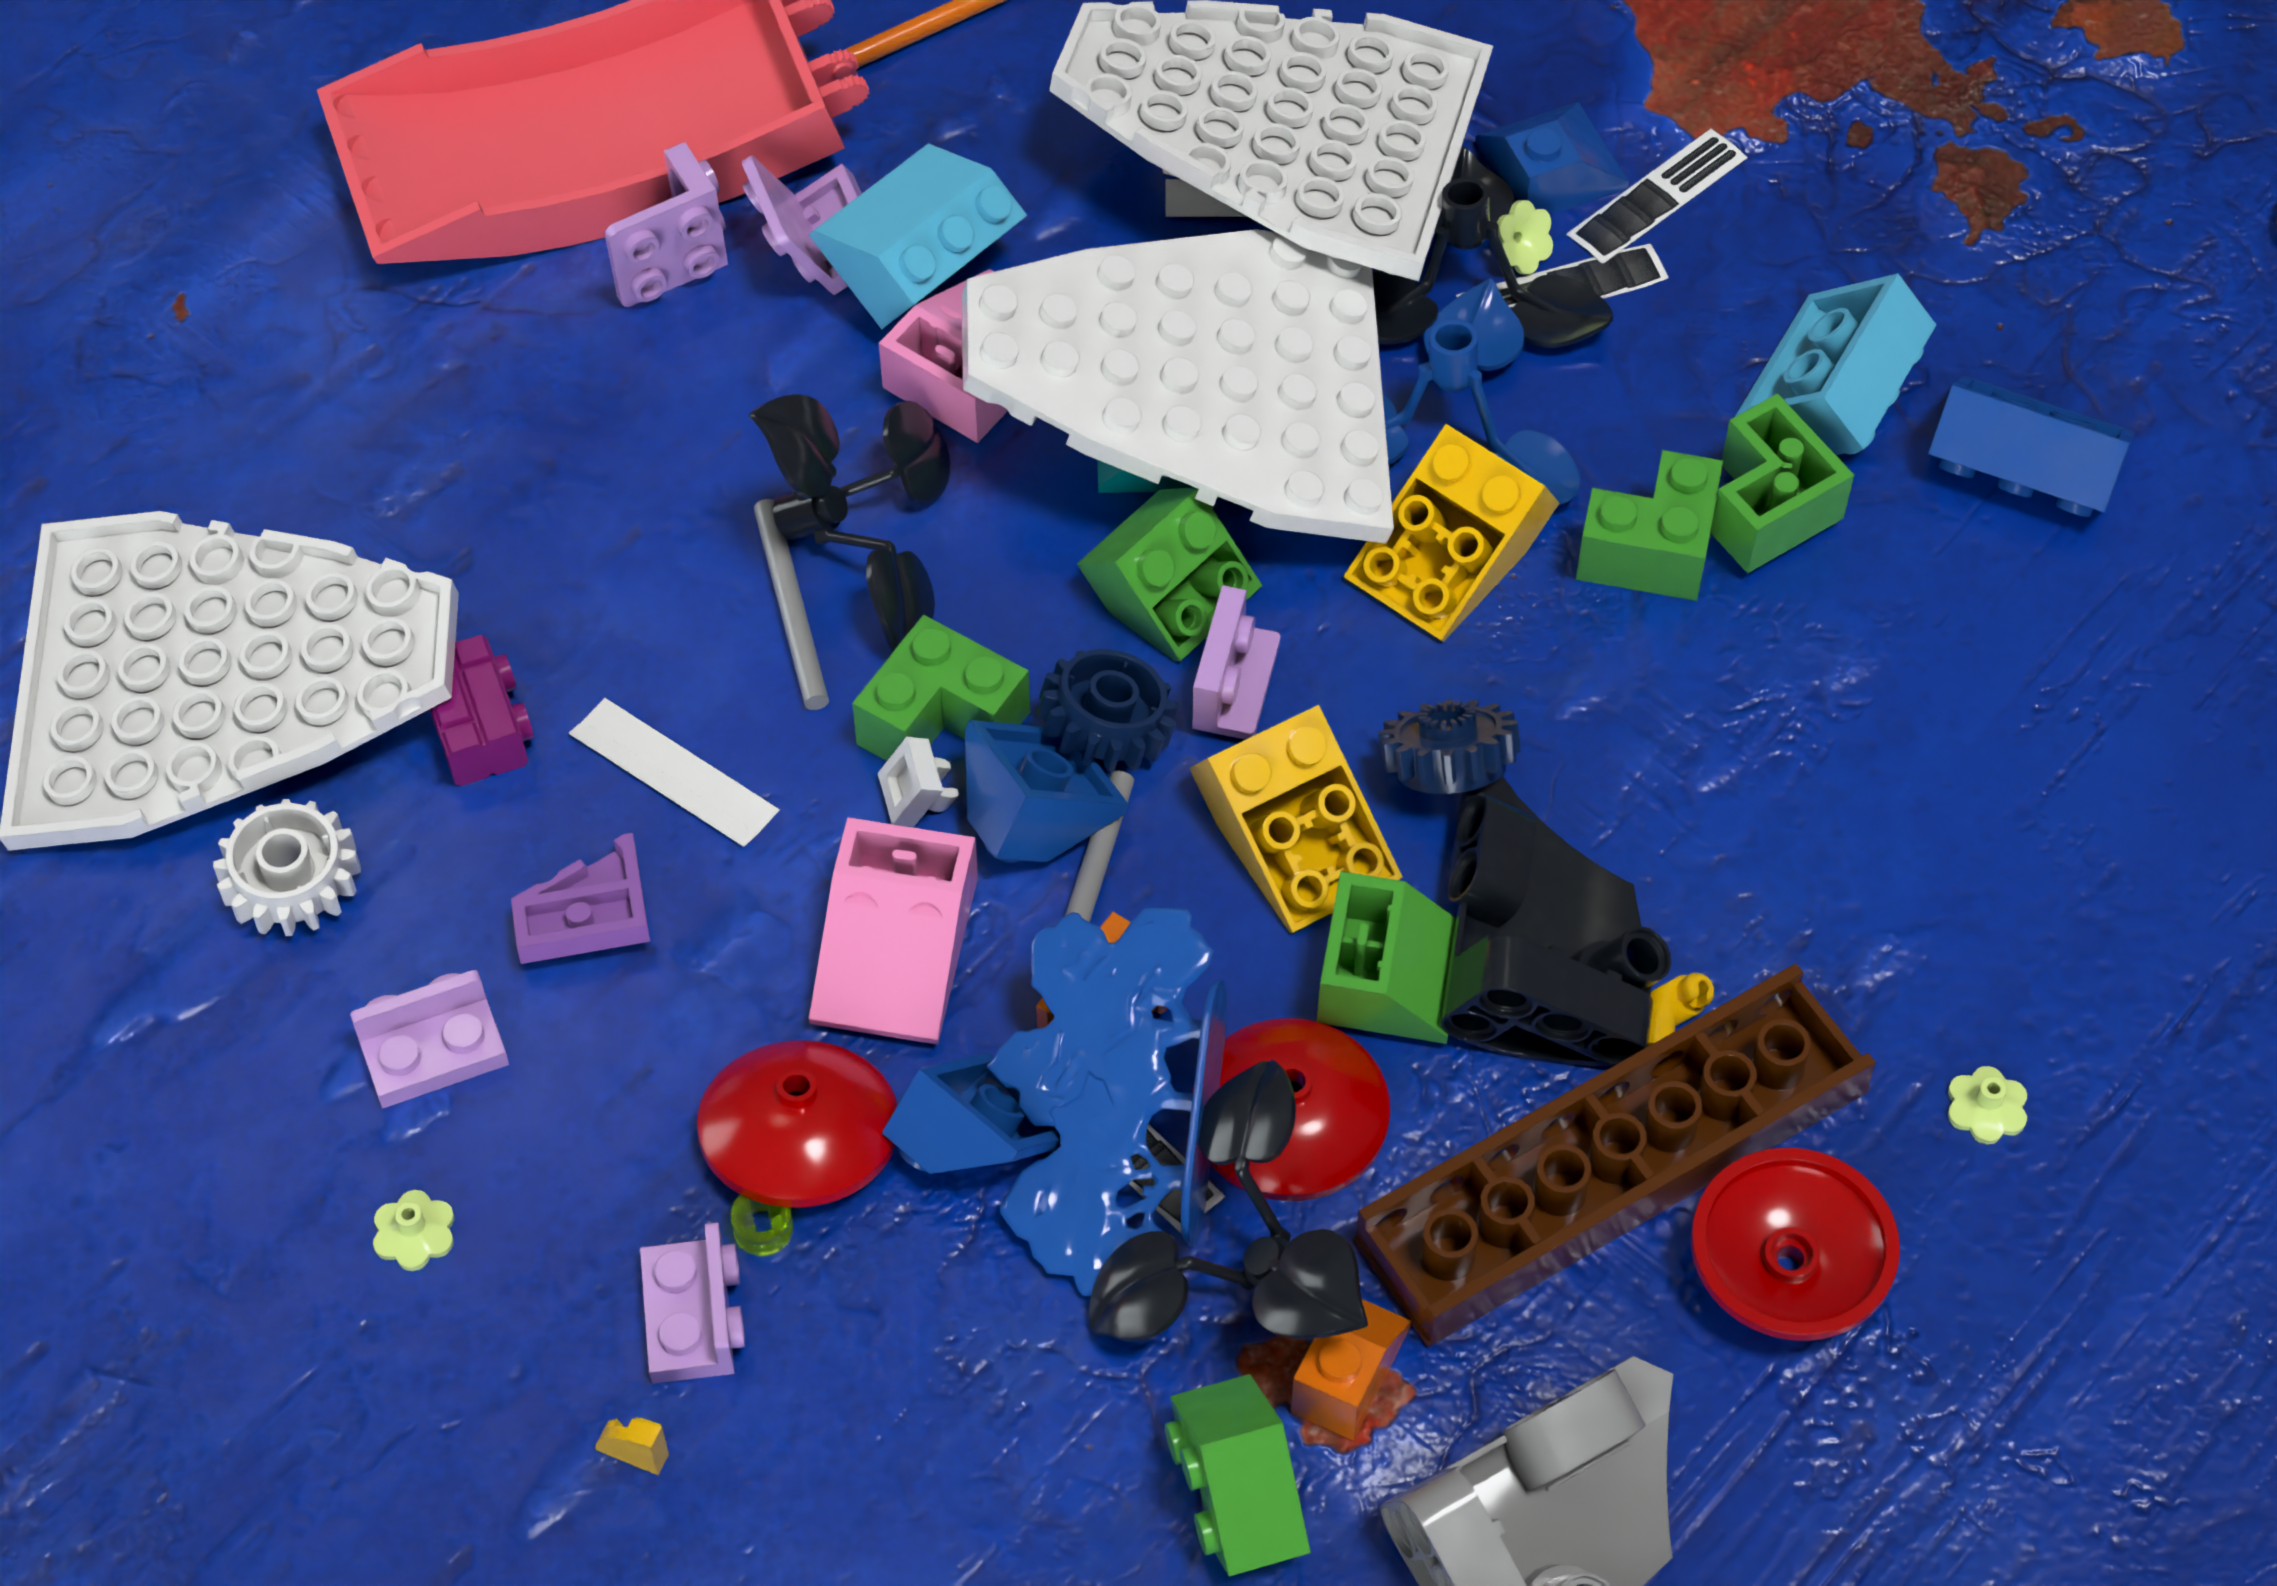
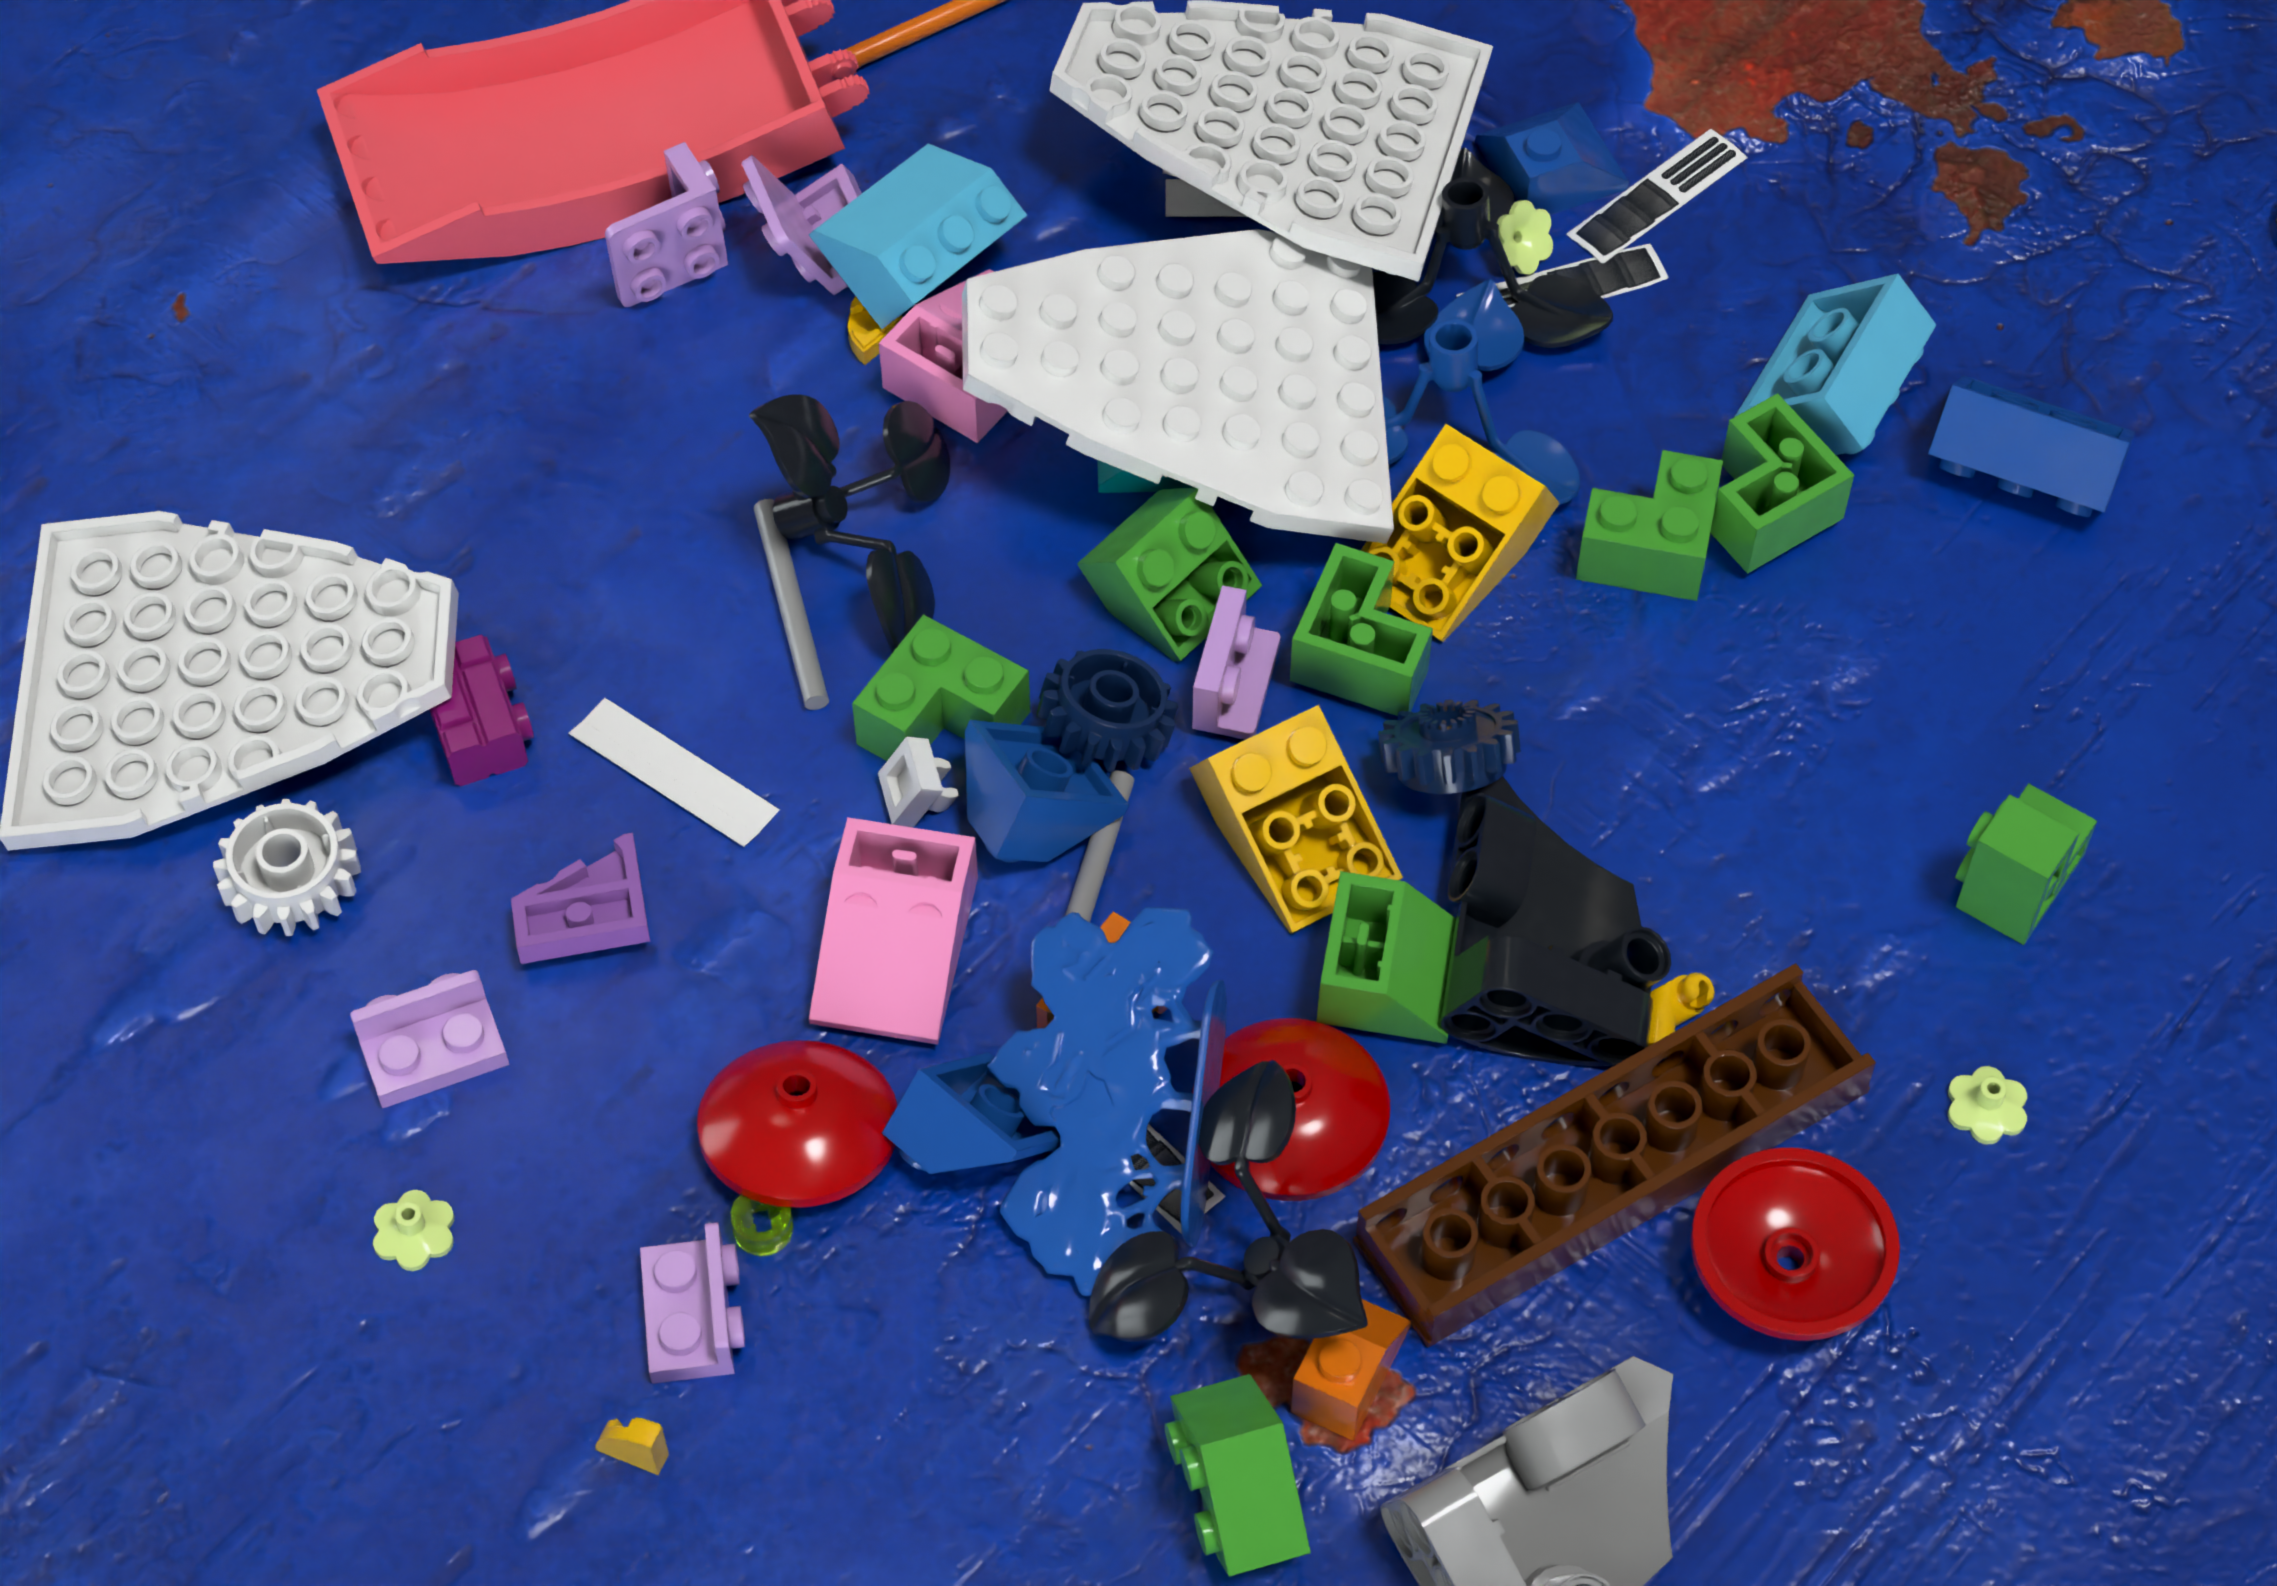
(865, 333): none -> yellow tile
(1350, 641): none -> bright green brick
(2021, 861): none -> bright green brick

